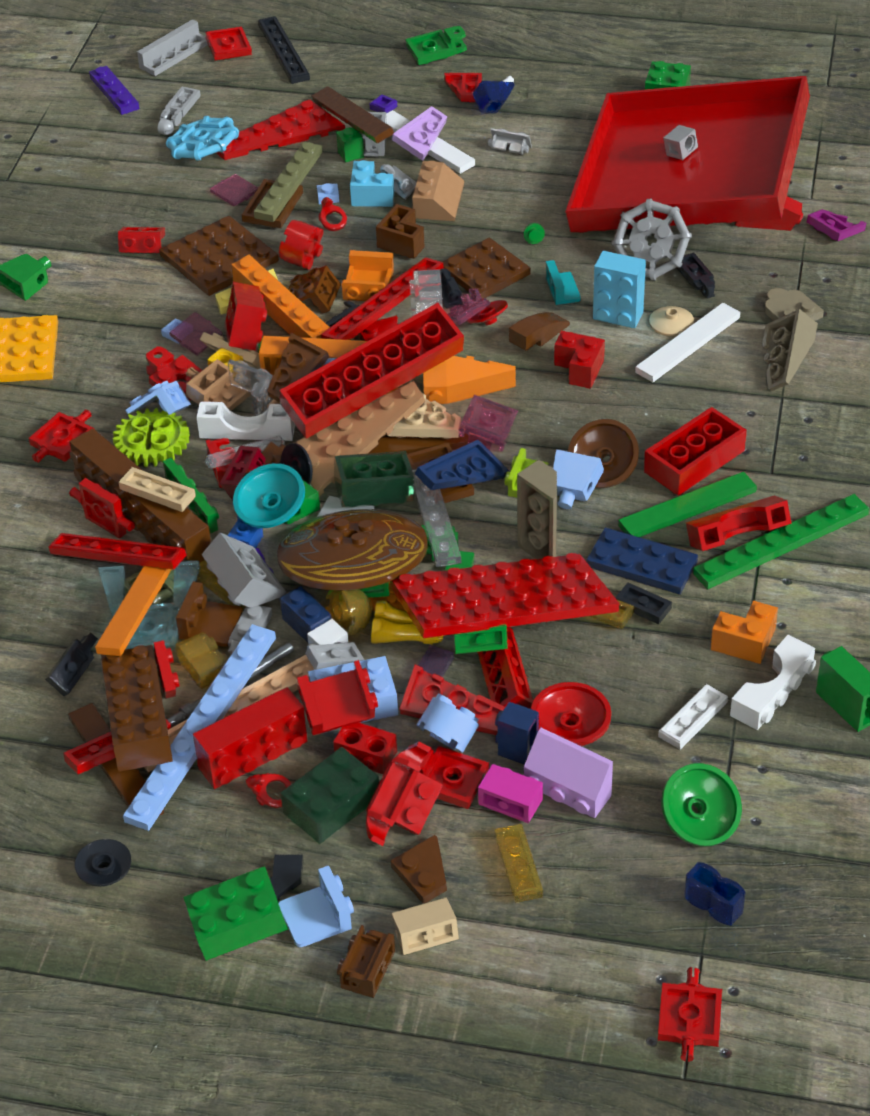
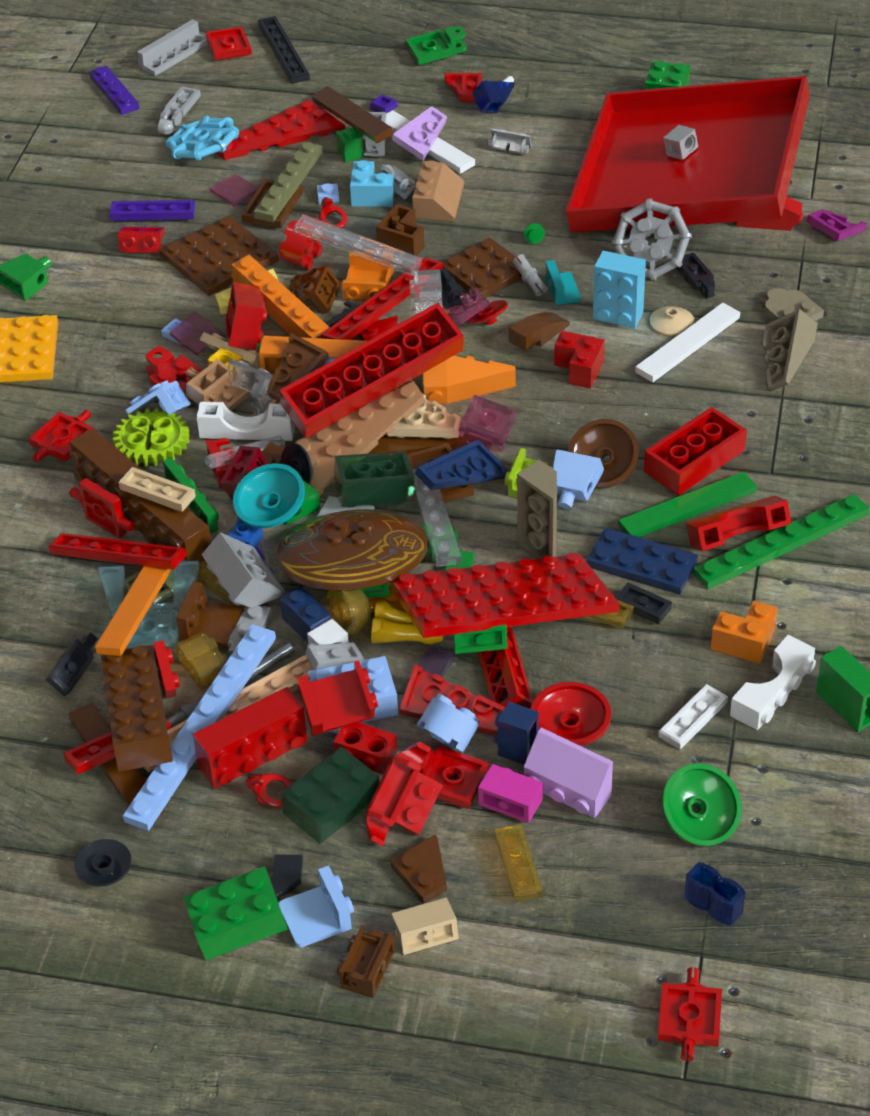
(152, 210): none -> dark purple plate
(358, 244): none -> clear tile
(529, 275): none -> light grey pin

